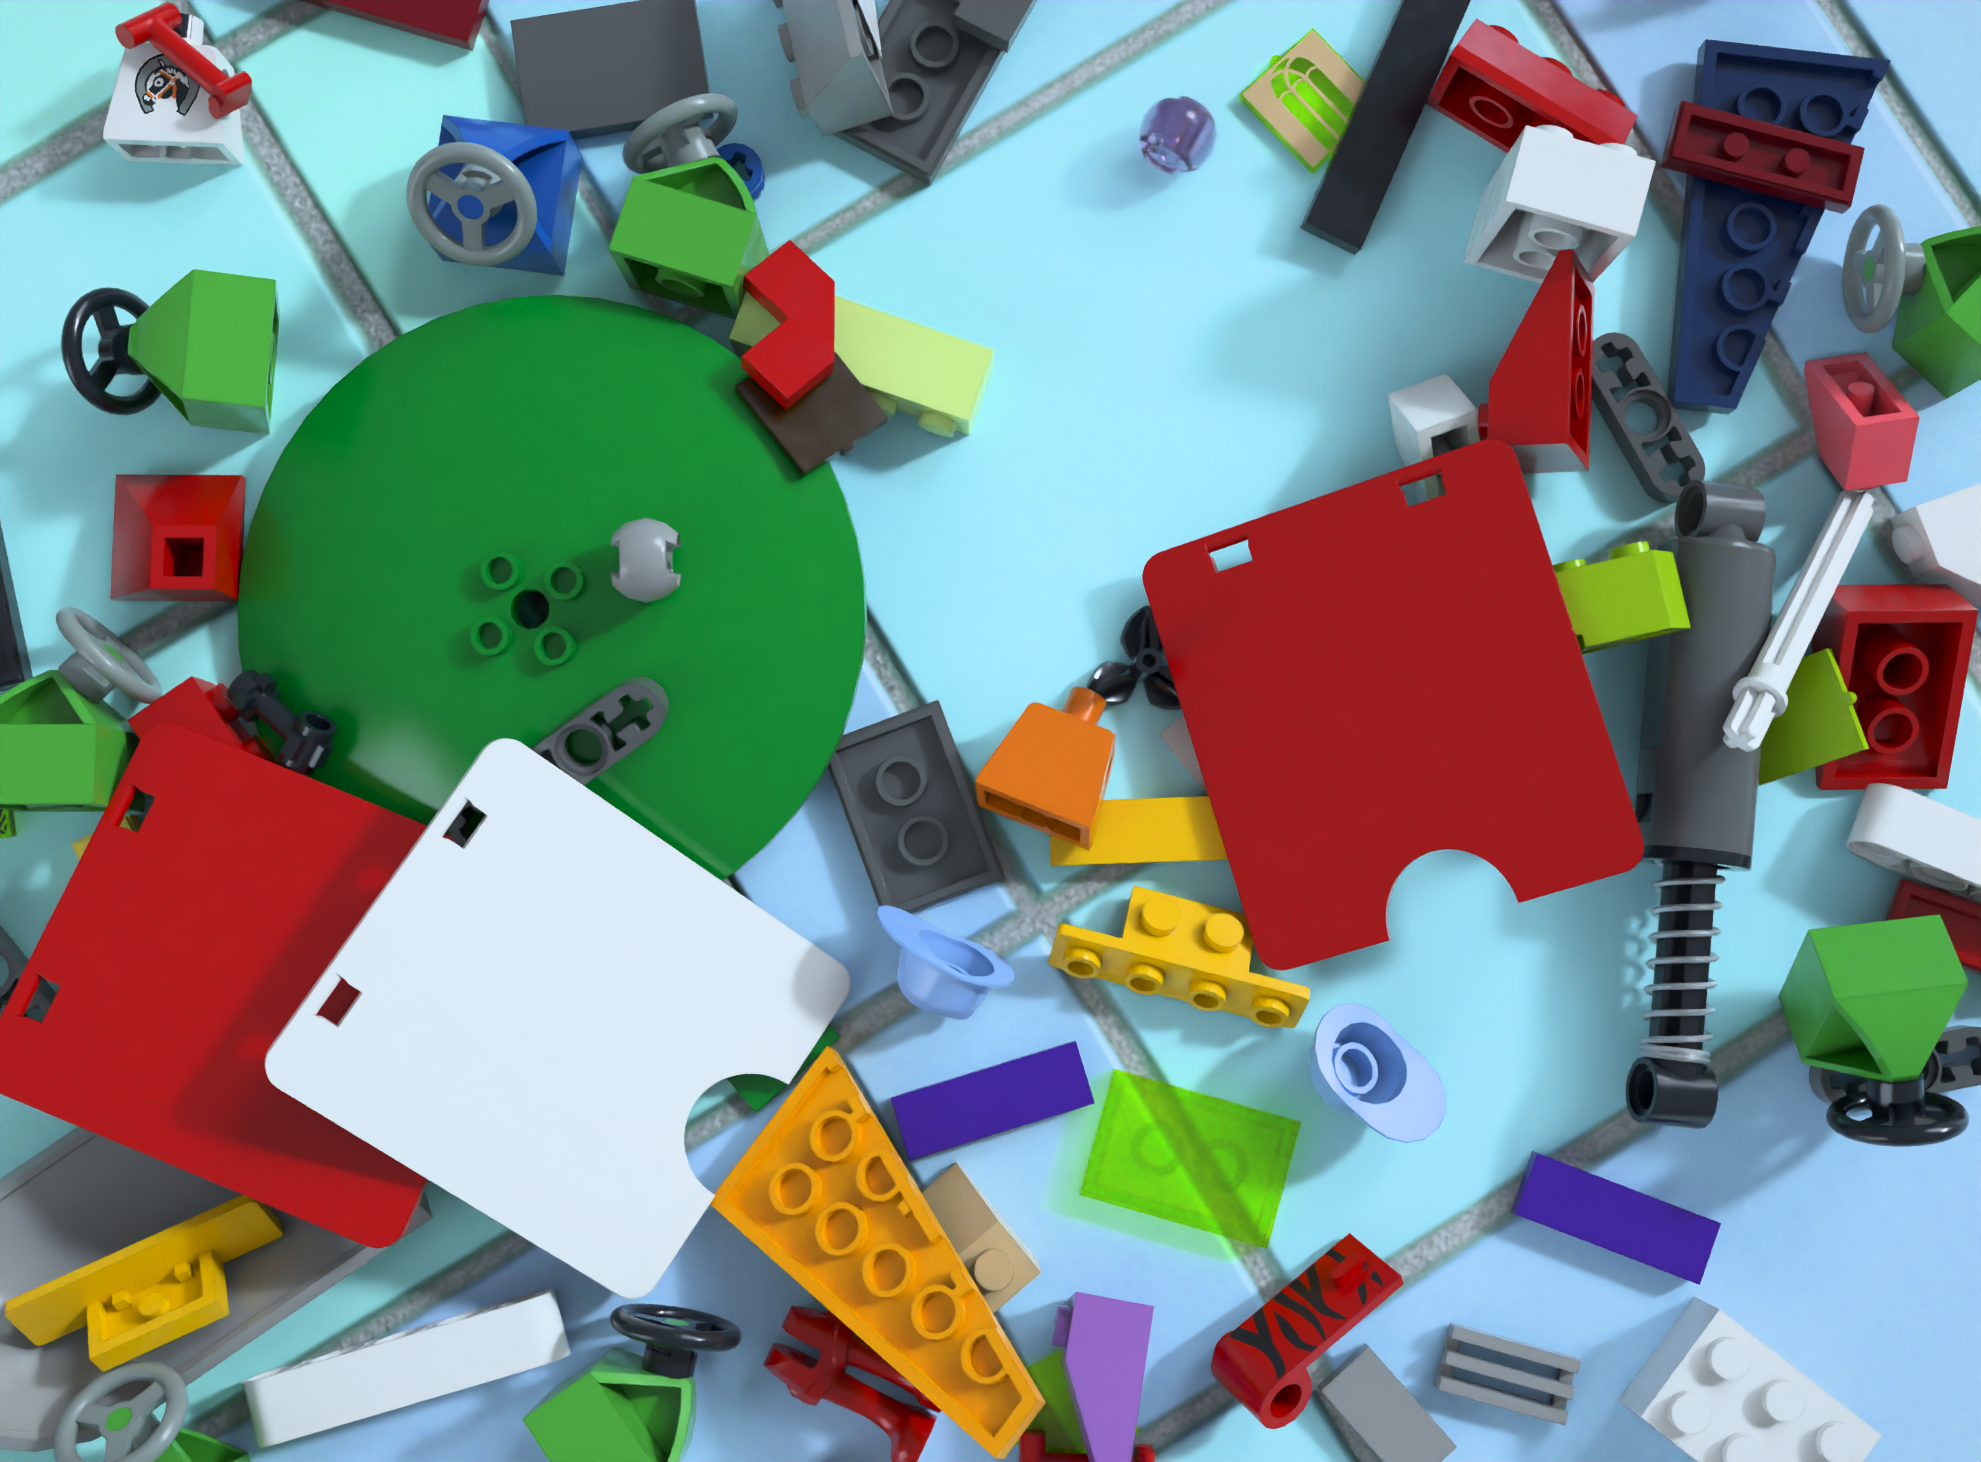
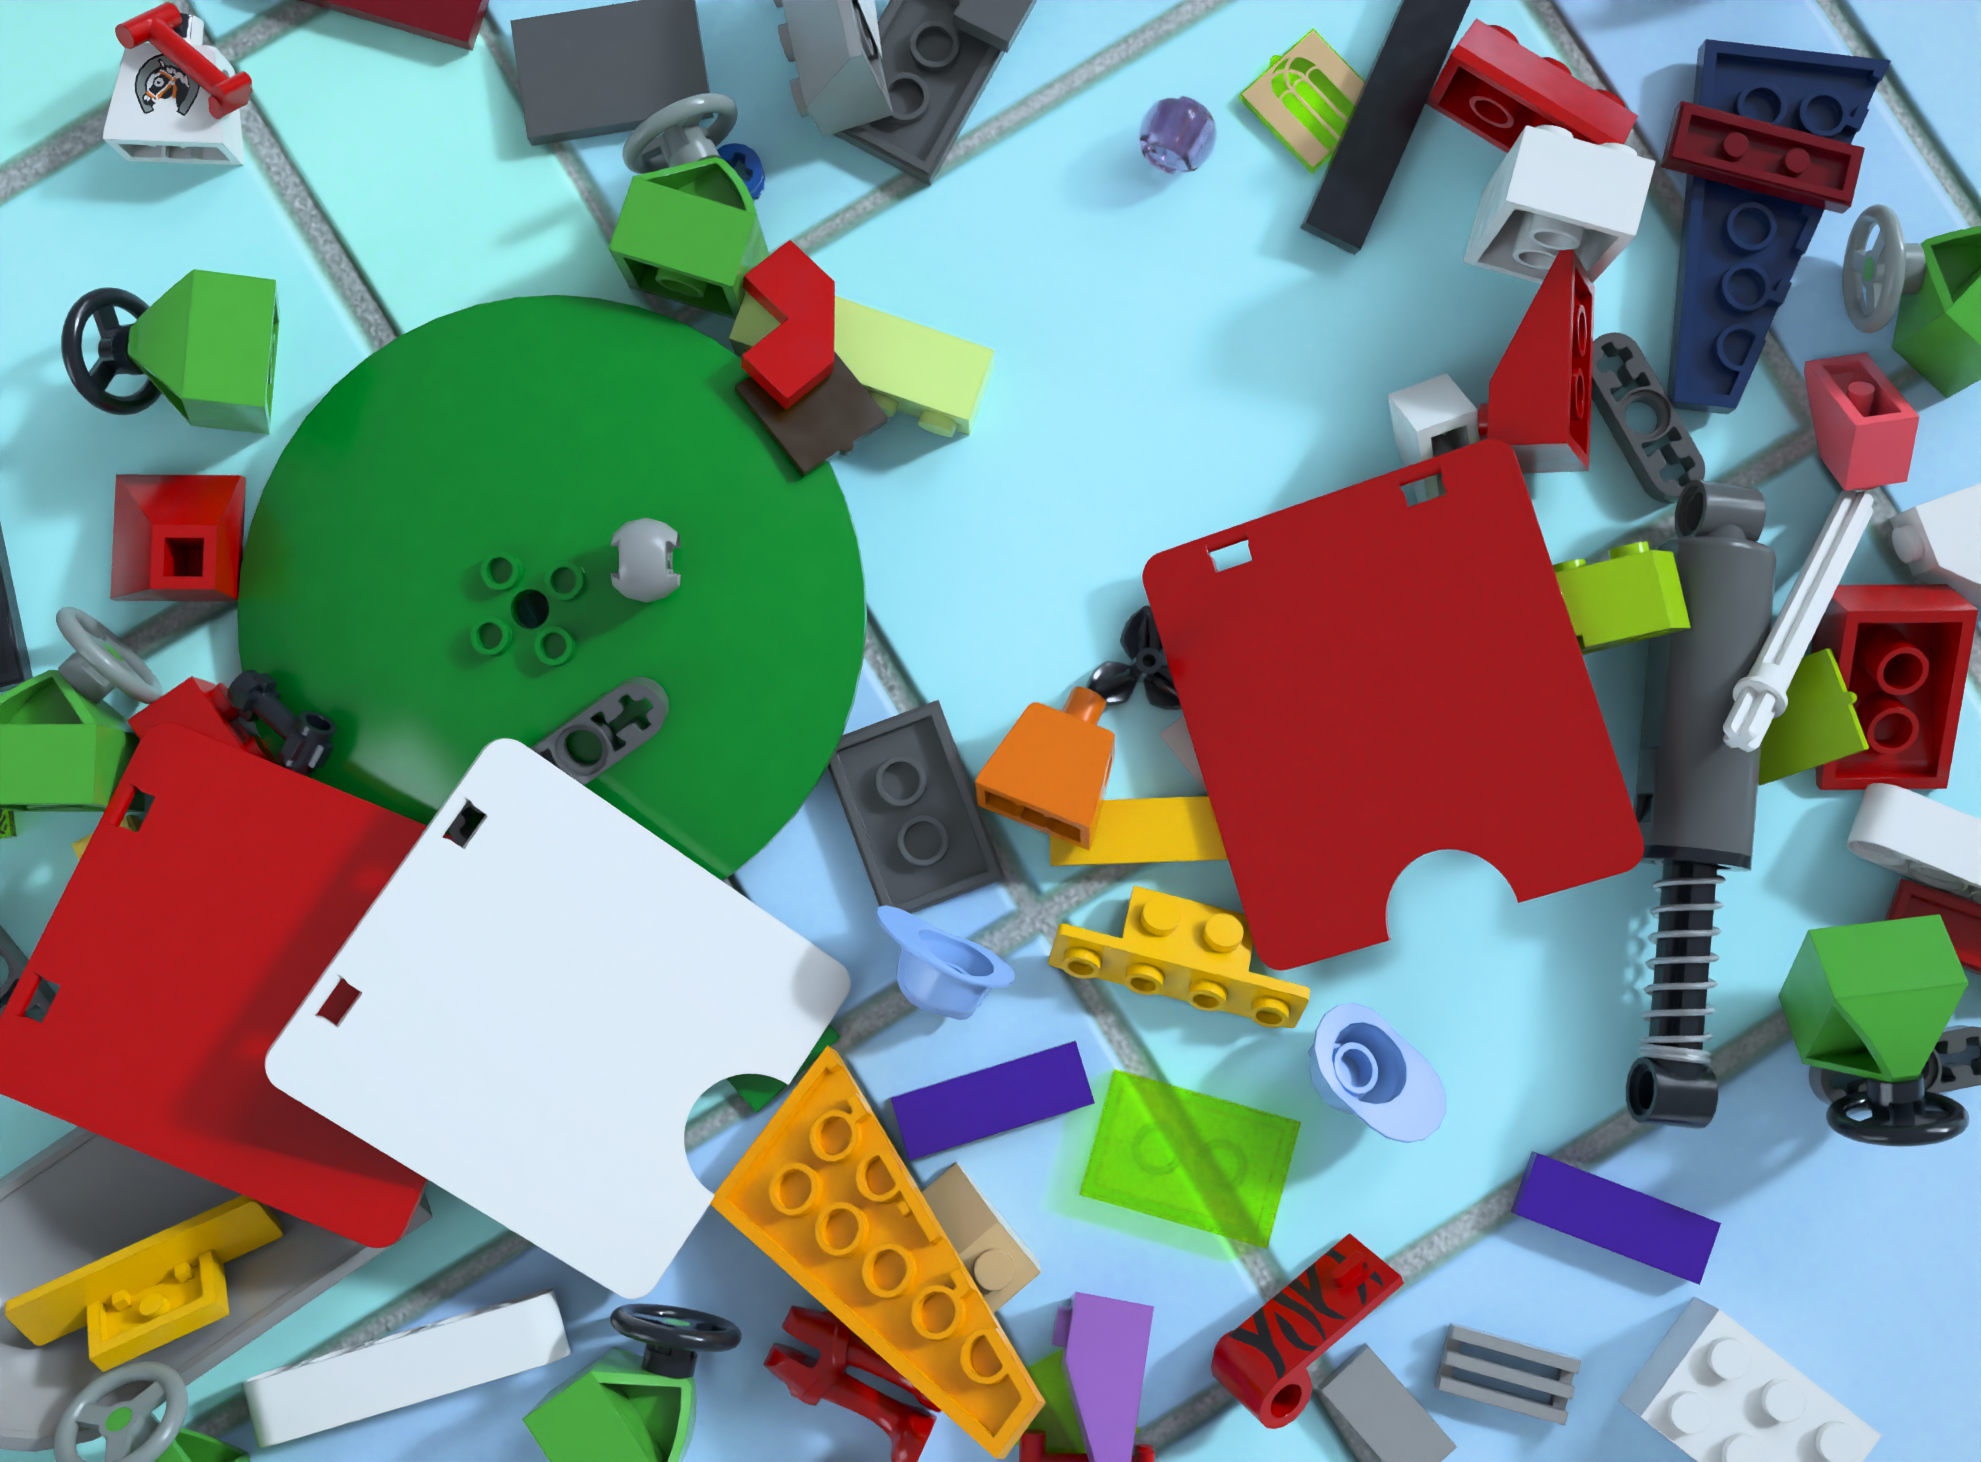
(497, 194): piece -> none

